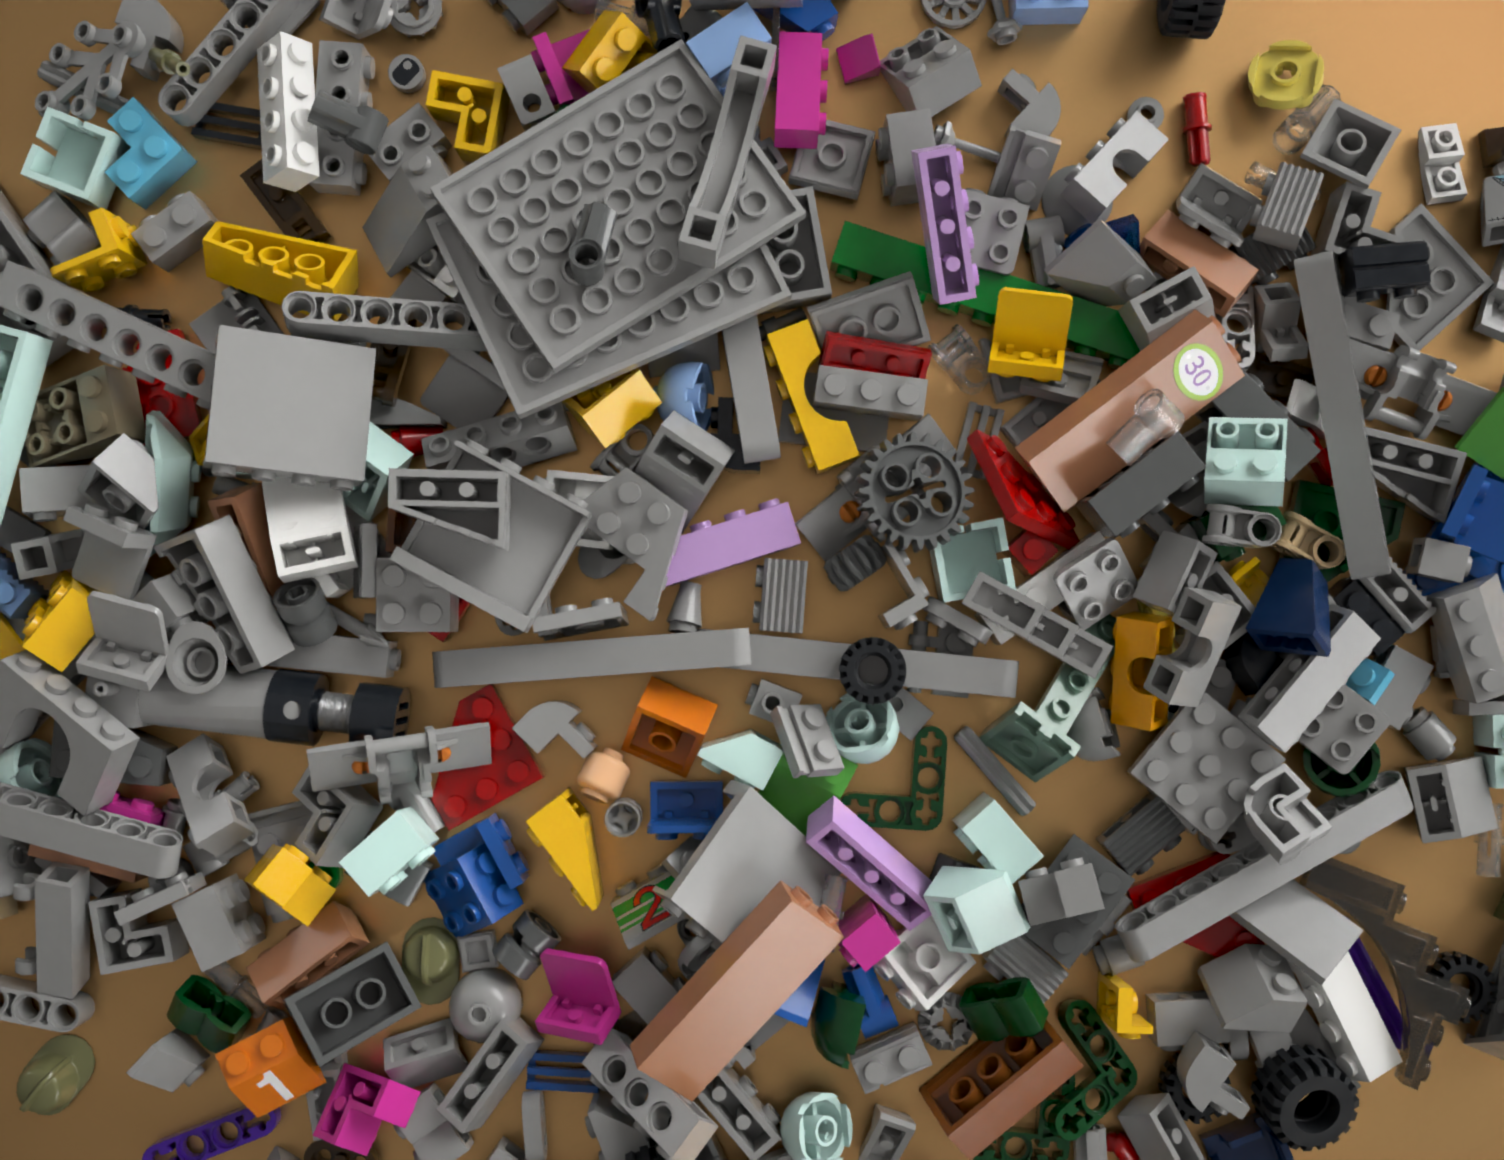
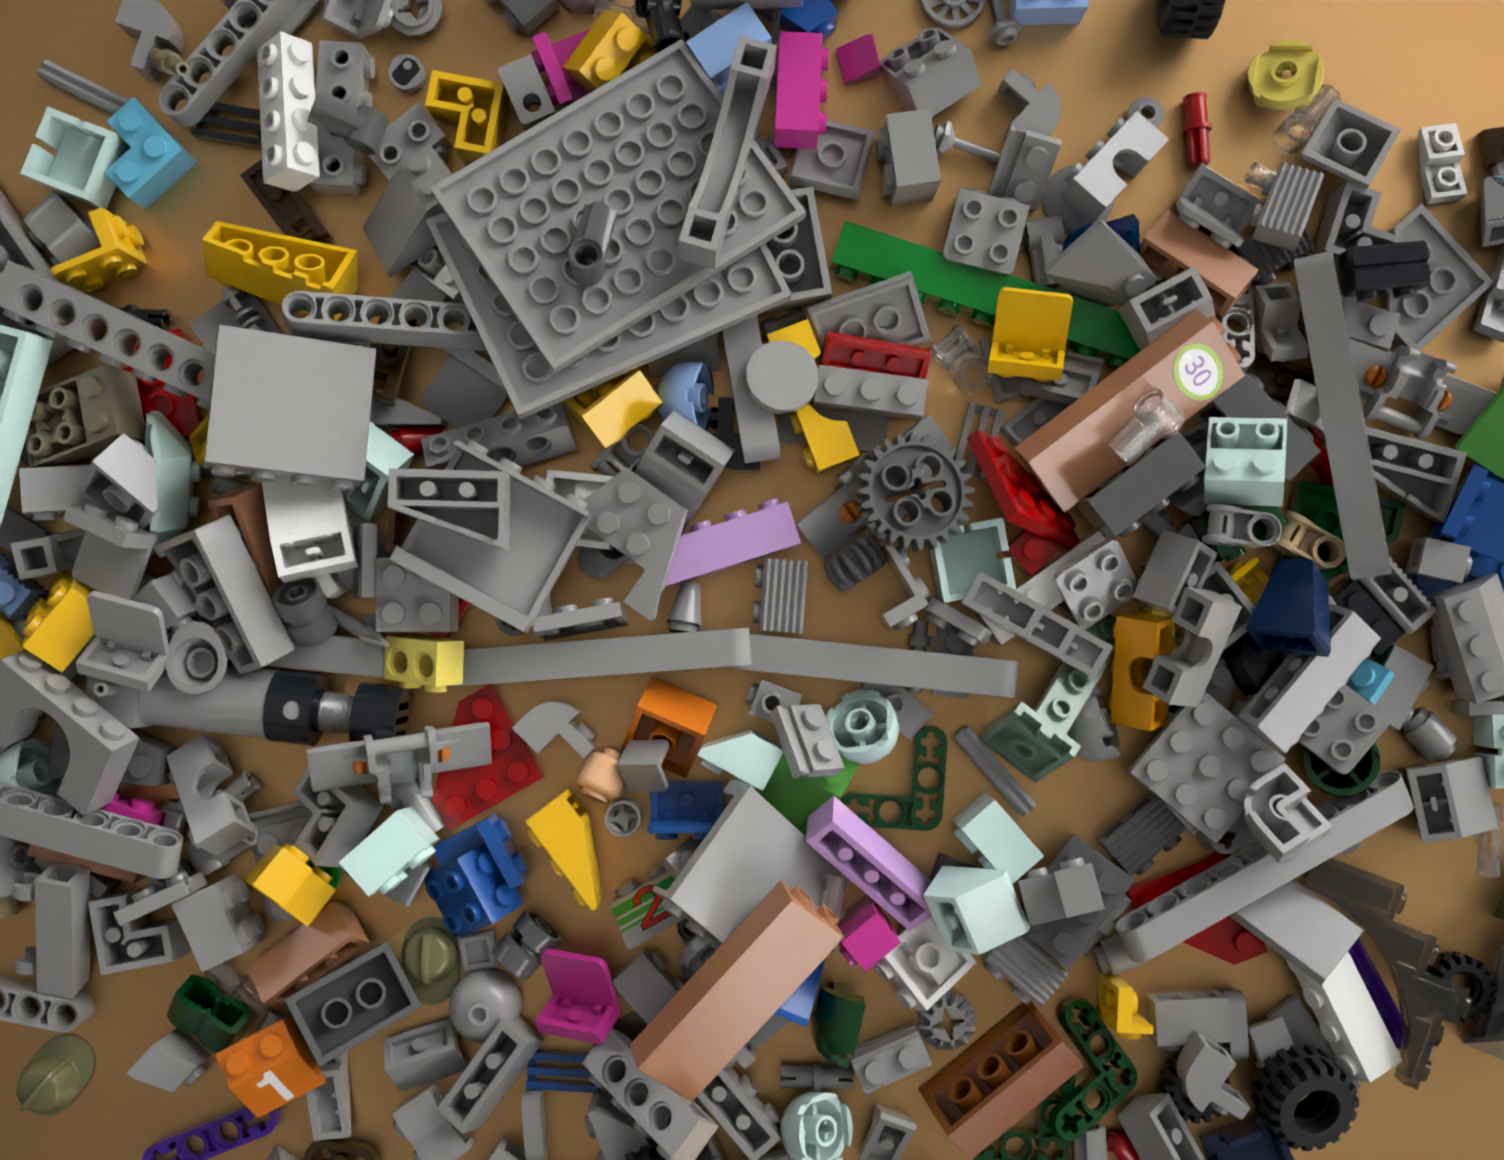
(122, 42): light grey plant -> none
(175, 231): light grey brick -> none
(359, 1106): dark pink brick -> none
(424, 661): none -> light yellow brick
(642, 766): none -> light grey panel
(781, 377): none -> light grey tile
(816, 1077): none -> light grey pin
(872, 693): black tyre -> none
(878, 1011): blue piece -> none
(944, 223): lavender brick -> none
(1004, 1009): dark green brick -> none
(1253, 990): light grey slope -> none

